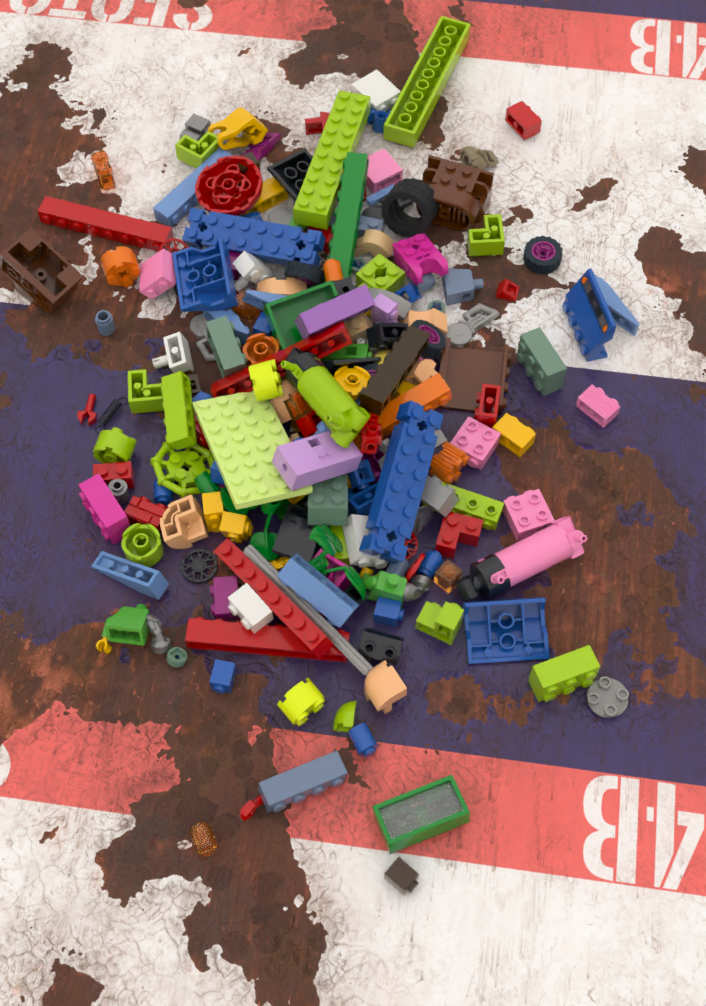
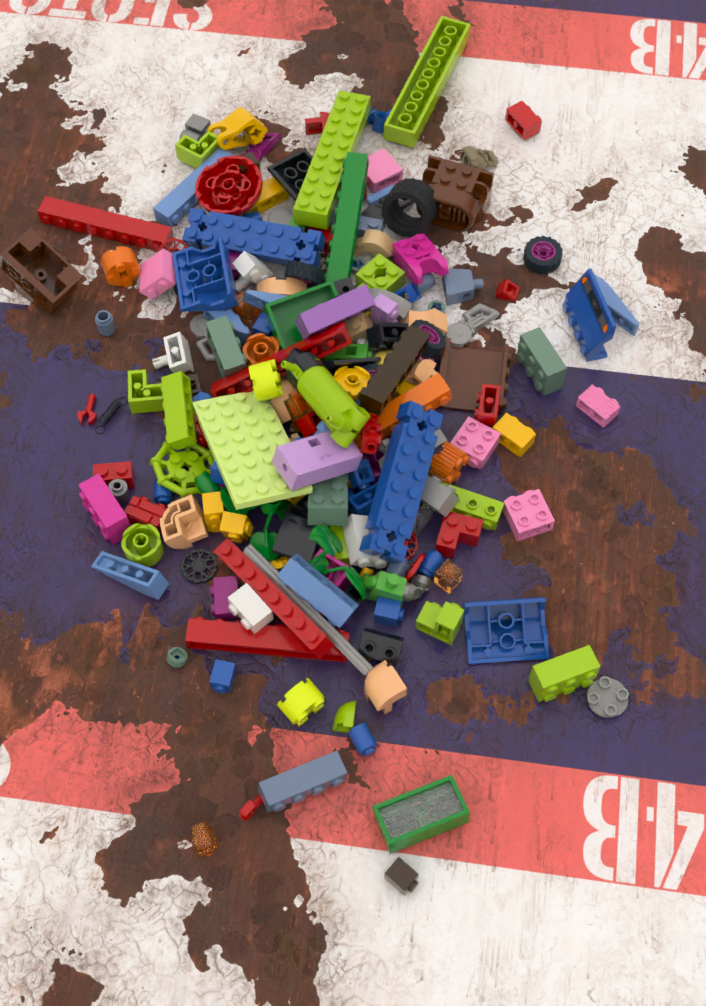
(103, 170): clear orange brick -> none
(113, 446): lime brick -> none
(132, 627): bright green torso -> none
(332, 270): orange brick -> none
(380, 89): white brick -> none
(487, 240): lime brick -> none
(522, 560): bright pink piece -> none

